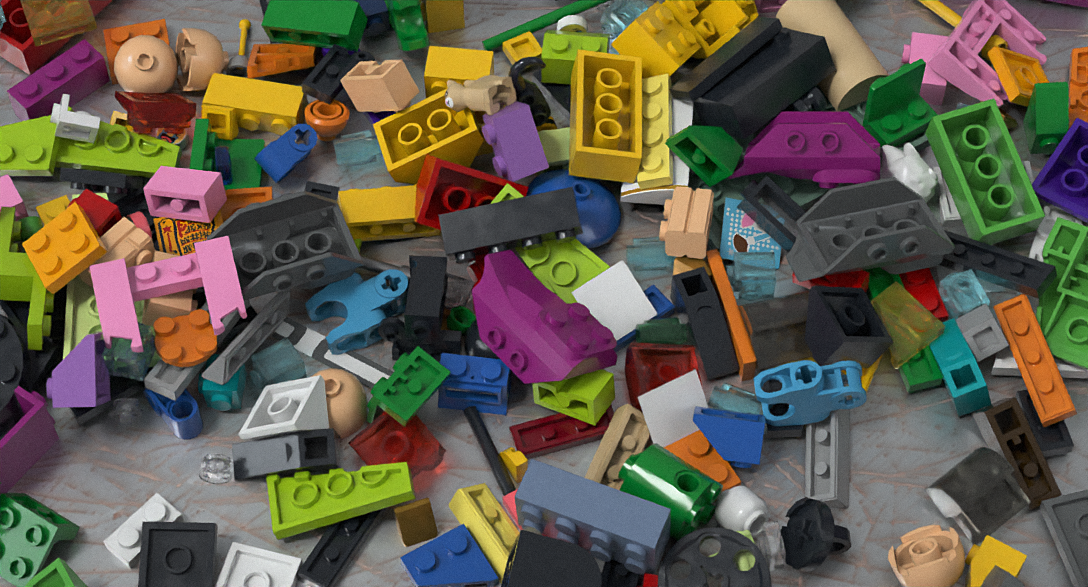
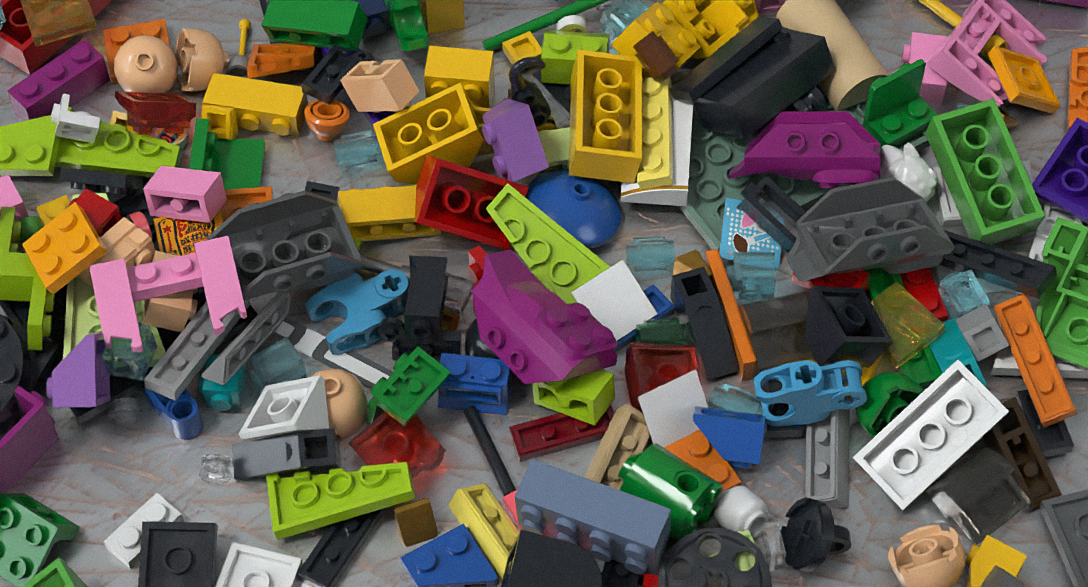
(185, 339): orange piece -> none
(224, 164): clear blue tile -> none
(284, 154): blue piece -> none
(464, 319): green hinge -> none
(480, 94): tan animal -> none
(511, 225): black brick -> none
(515, 463): yellow tile -> none
(656, 56): none -> reddish brown brick
(688, 222): light nougat brick -> none
(706, 151): green slope -> none
(886, 398): none -> green cylinder
(930, 434): none -> white slope
(1047, 117): green slope -> none

